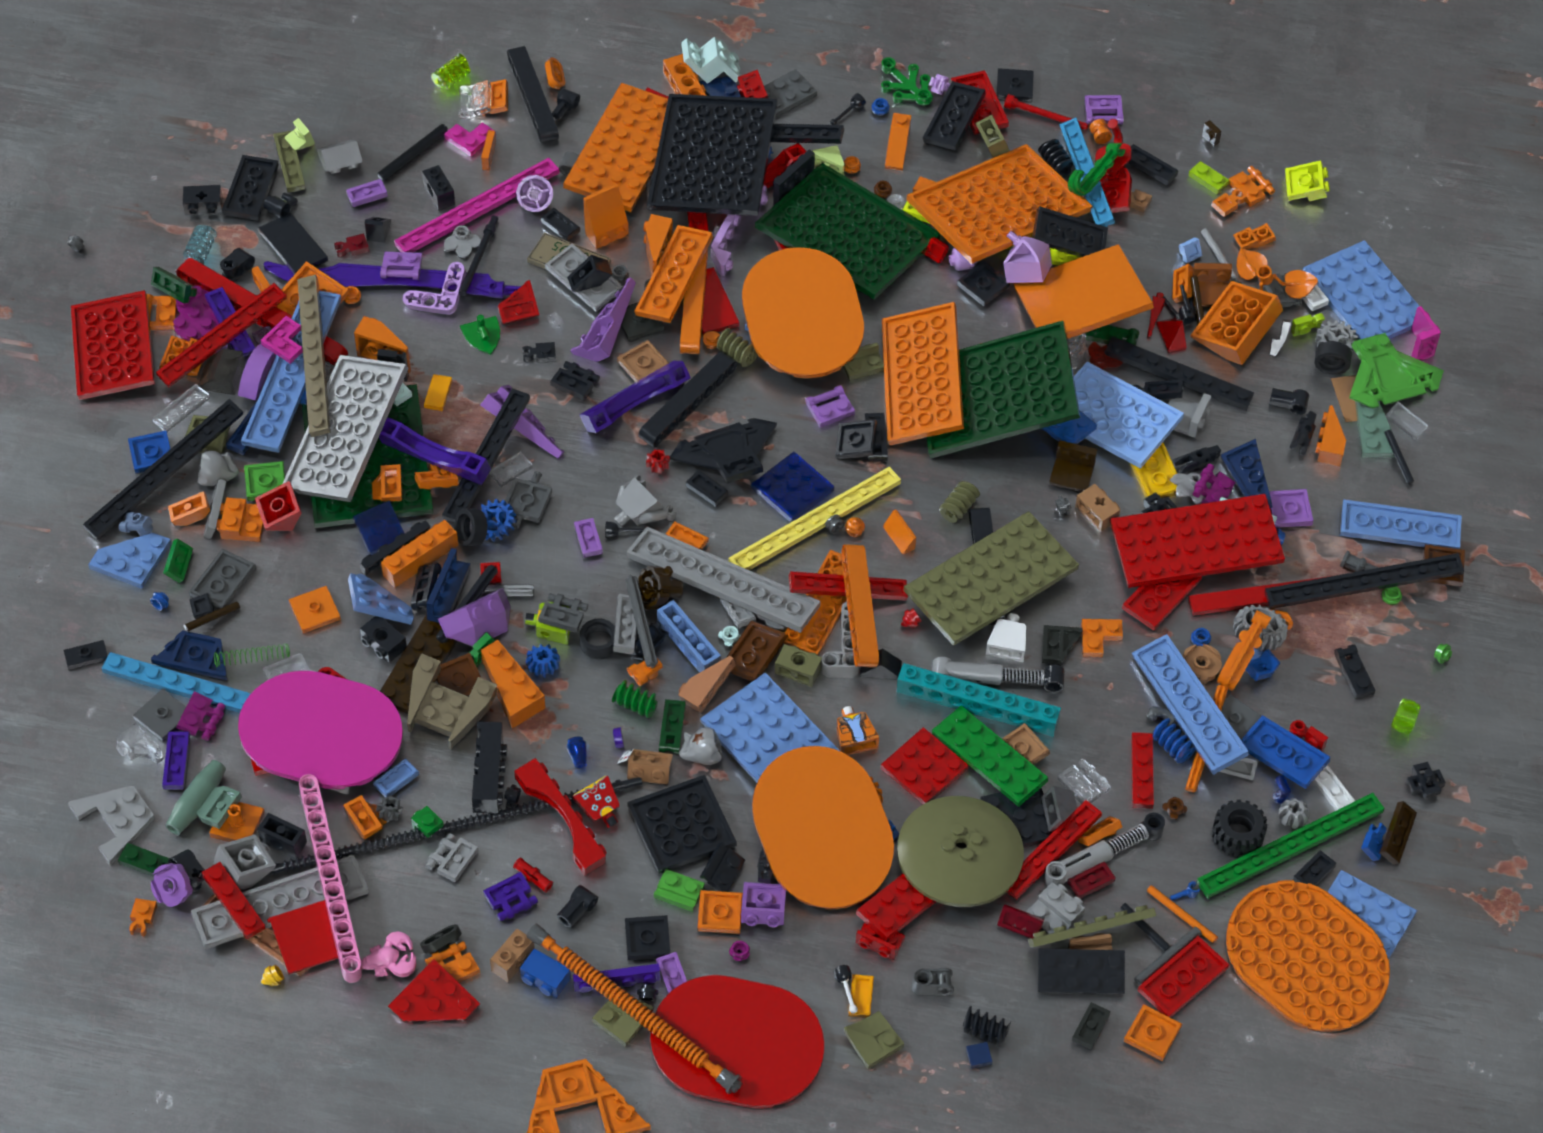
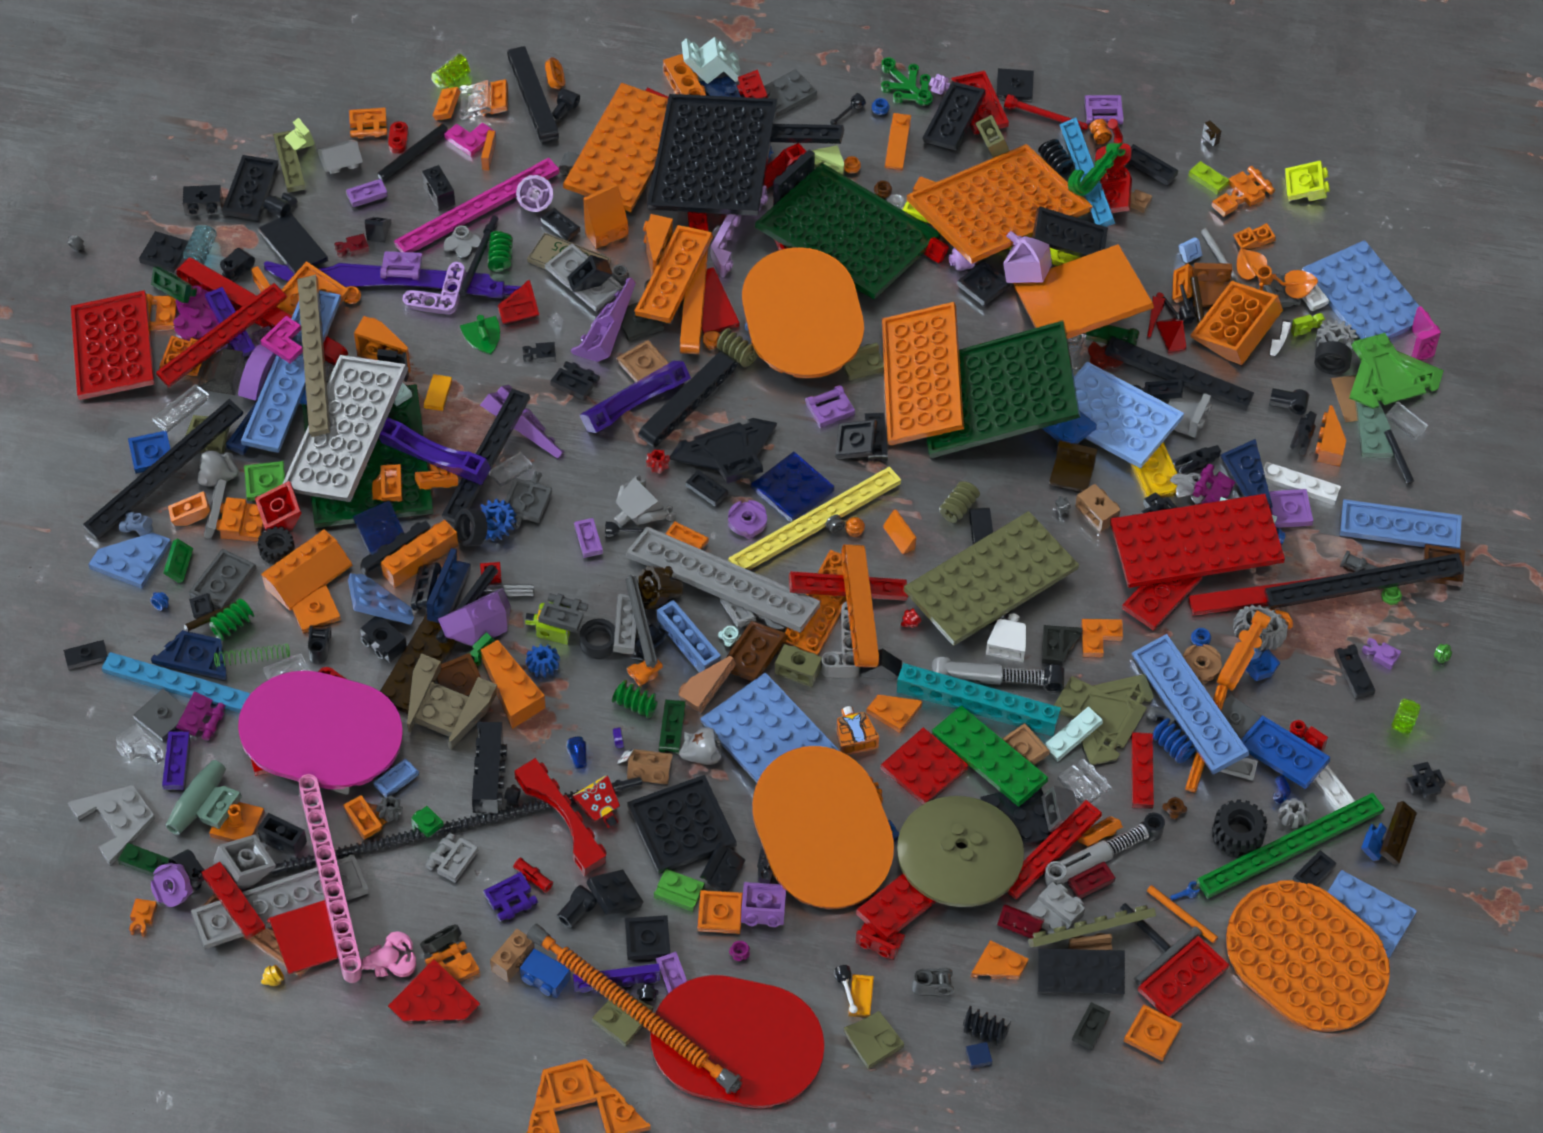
(163, 251): none -> black plate
(230, 617): none -> green piece
(272, 536): none -> black tyre
(306, 569): none -> orange slope
(319, 643): none -> black piece
(368, 118): none -> orange plate
(398, 137): none -> red plate
(446, 103): none -> orange plate
(500, 251): none -> green piece
(614, 892): none -> black plate
(747, 528): none -> medium lavender plate
(894, 711): none -> orange wing
(999, 963): none -> orange wing
(1073, 733): none -> light aqua plate
(1112, 704): none -> olive plate
(1294, 480): none -> white plate
(1383, 655): none -> medium lavender plate

